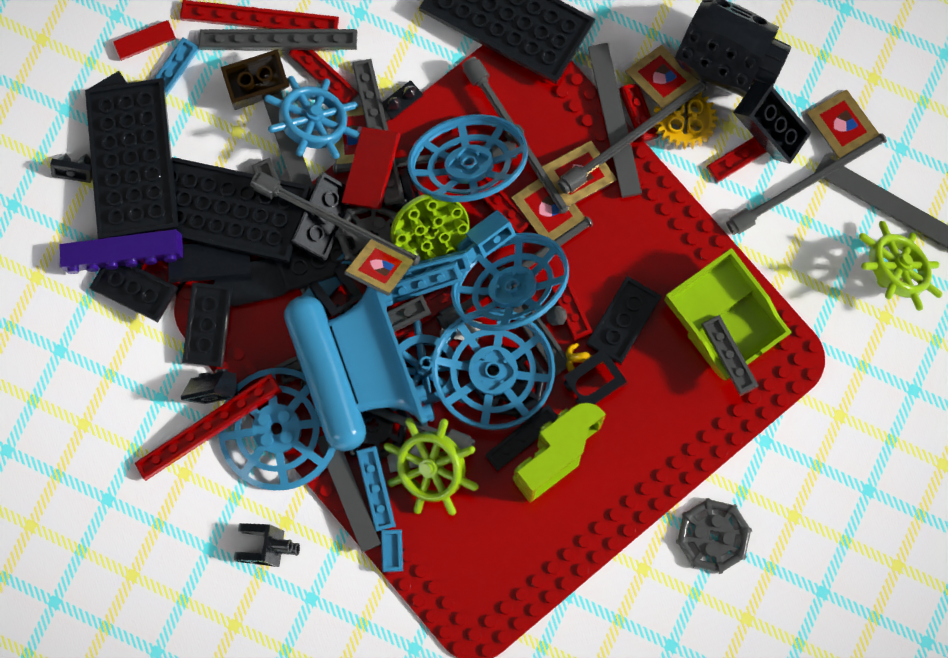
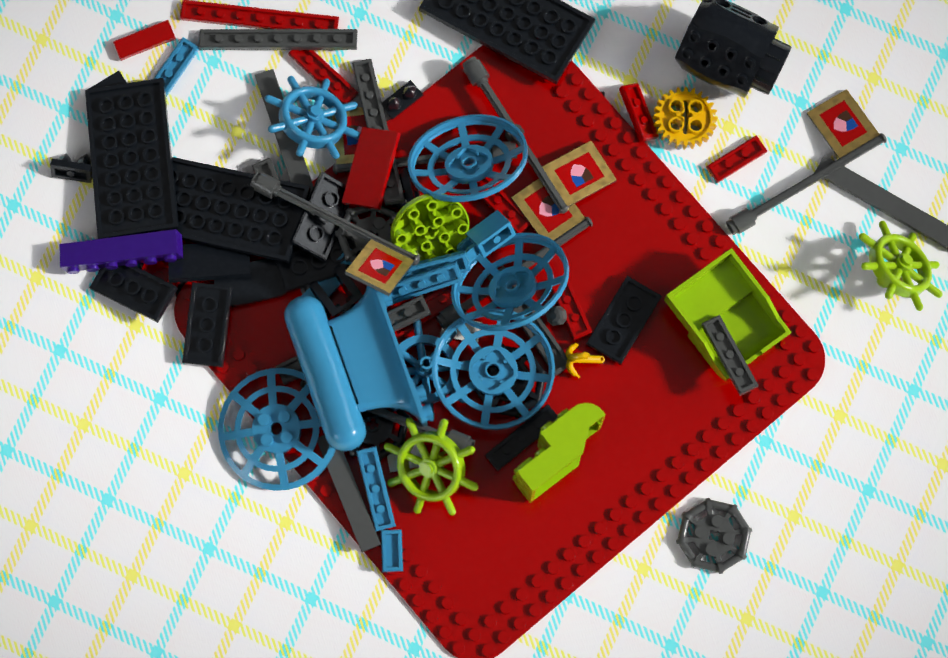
(208, 427): red tile -> none
(211, 387): black slope -> none
(254, 78): dark brown slope -> none
(273, 545): black piece -> none
(614, 118): dark grey tile -> none
(617, 382): black panel -> none
(666, 86): flag -> none
(772, 122): black brick -> none

